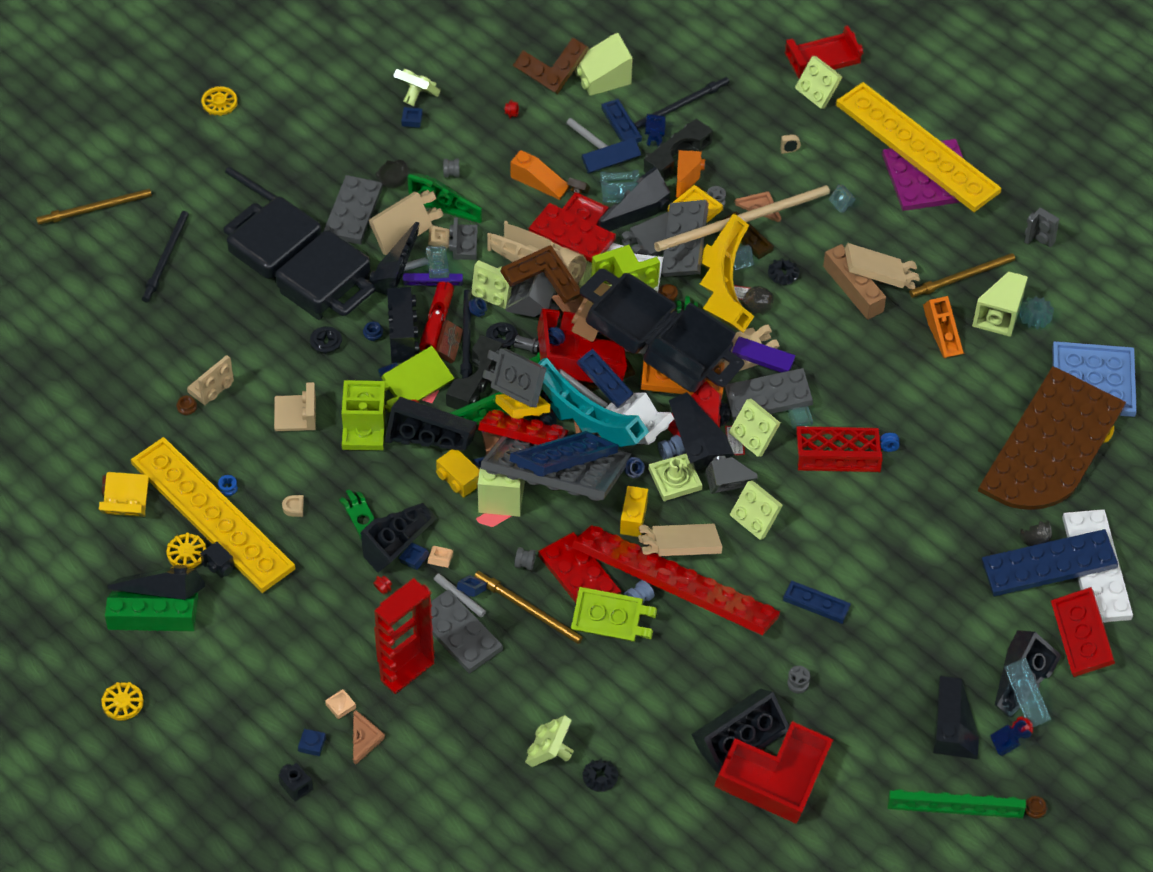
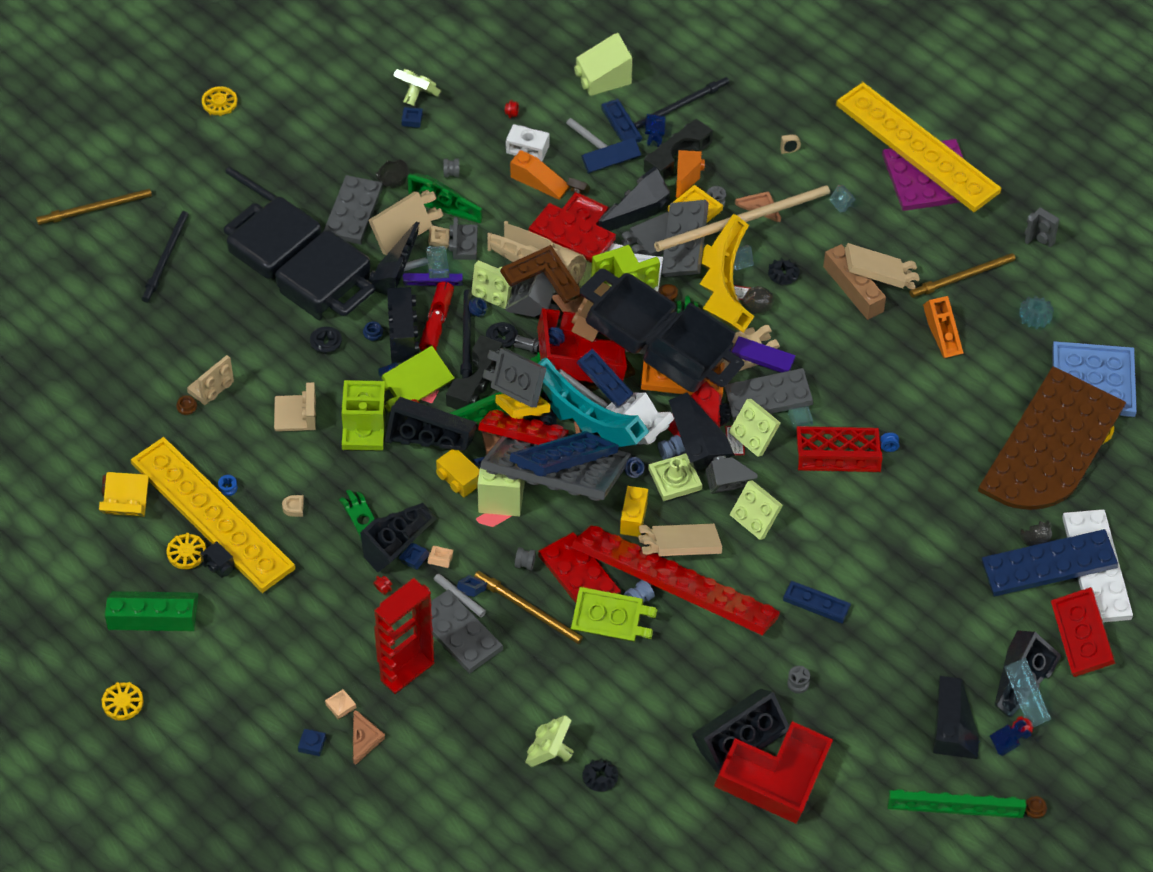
(169, 582): black wedge -> none
(295, 781): black brick -> none
(449, 341): copper tile -> none
(527, 140): none -> white brick
(557, 76): reddish brown plate -> none
(615, 191): clear light blue plate -> none
(759, 244): dark brown tile -> none
(818, 82): yellowish green plate -> none
(834, 51): red panel -> none
(1000, 305): yellowish green slope -> none

